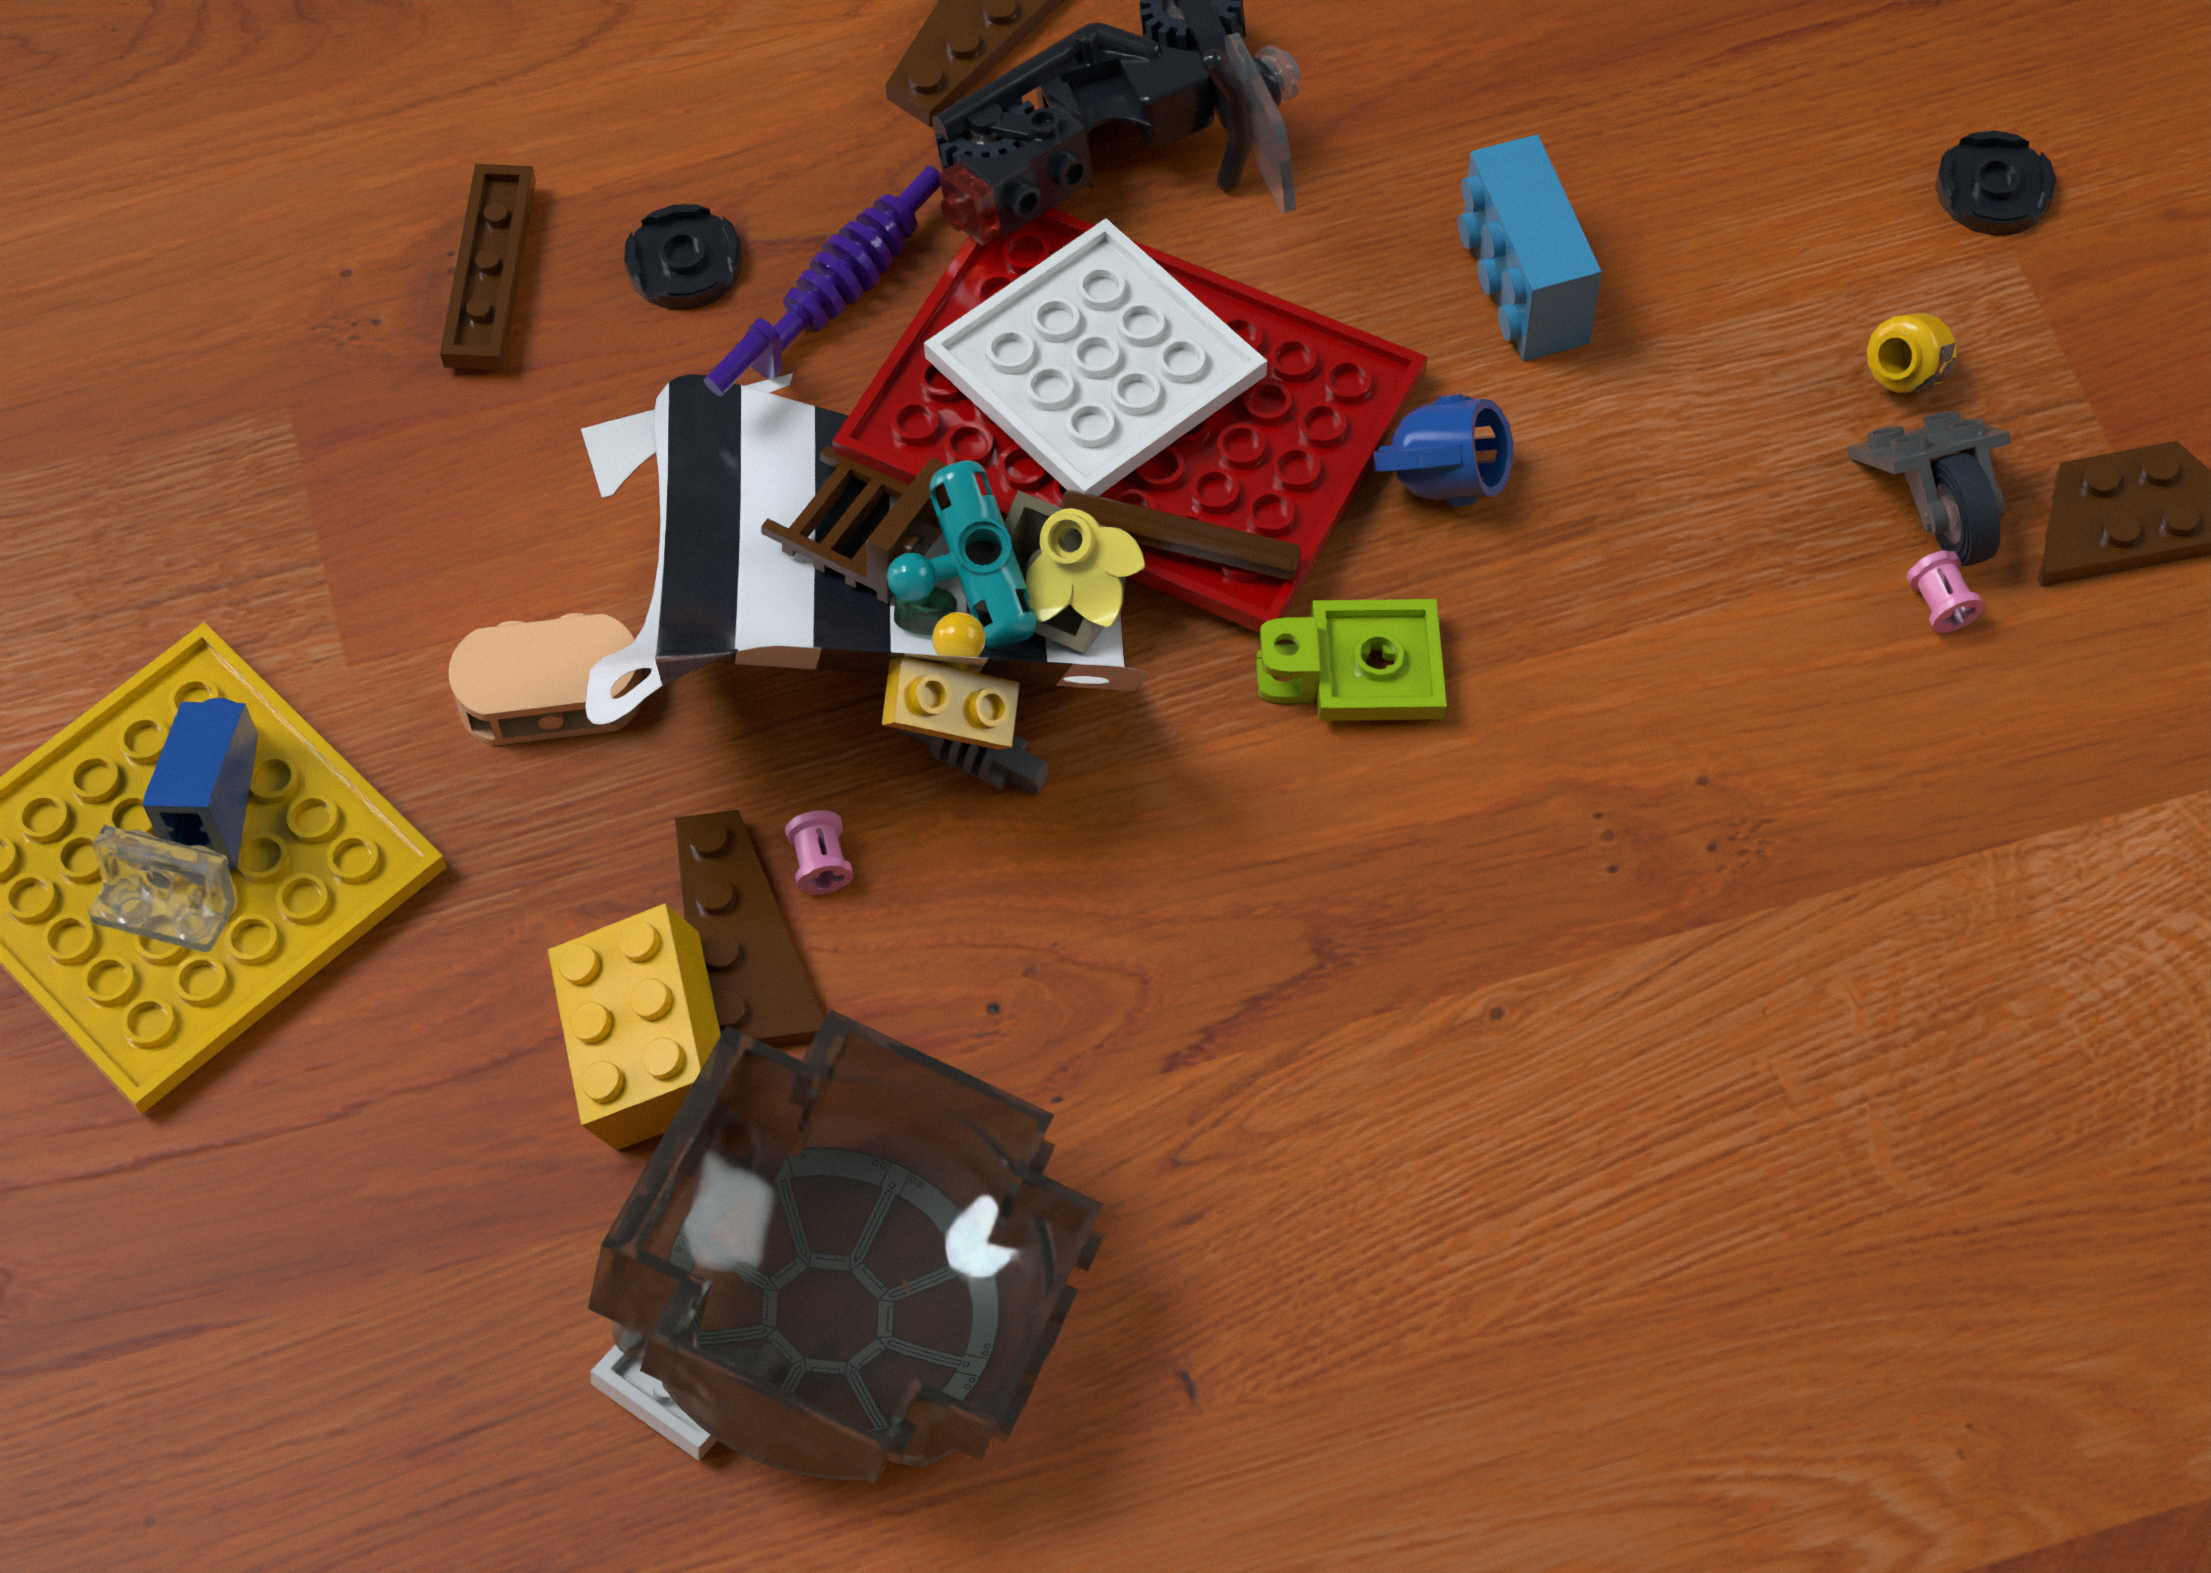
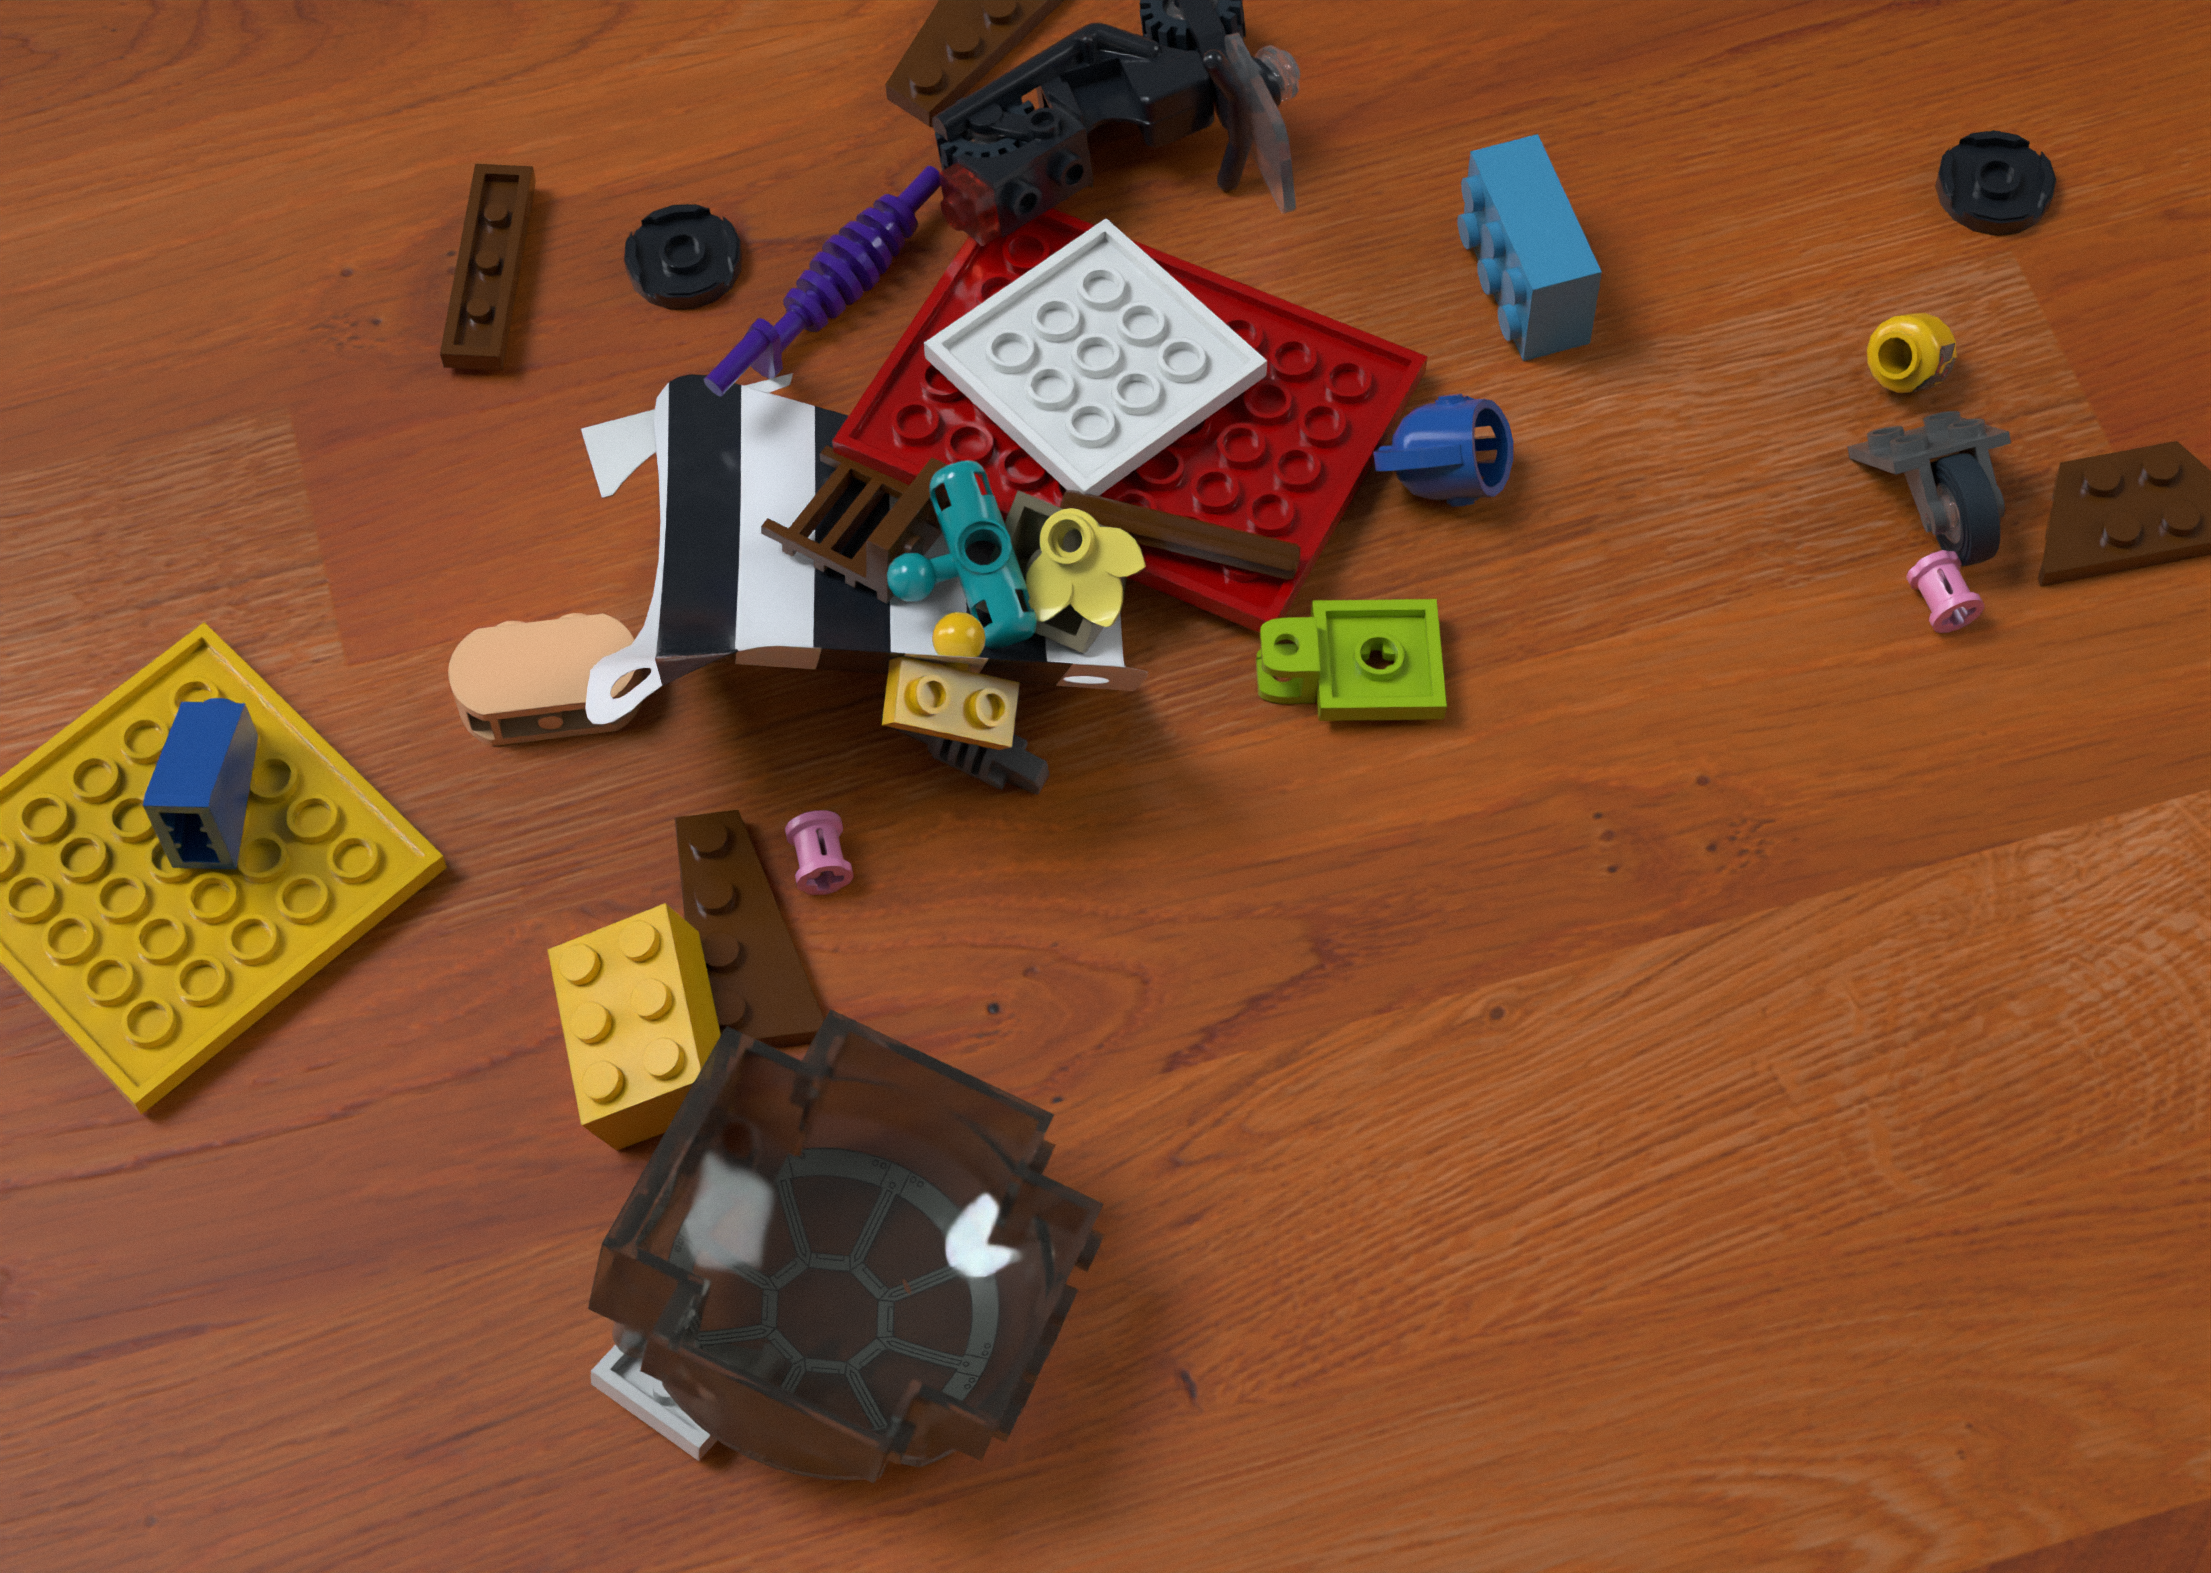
(161, 889): clear bracket -> none
(923, 615): clear green tile -> none

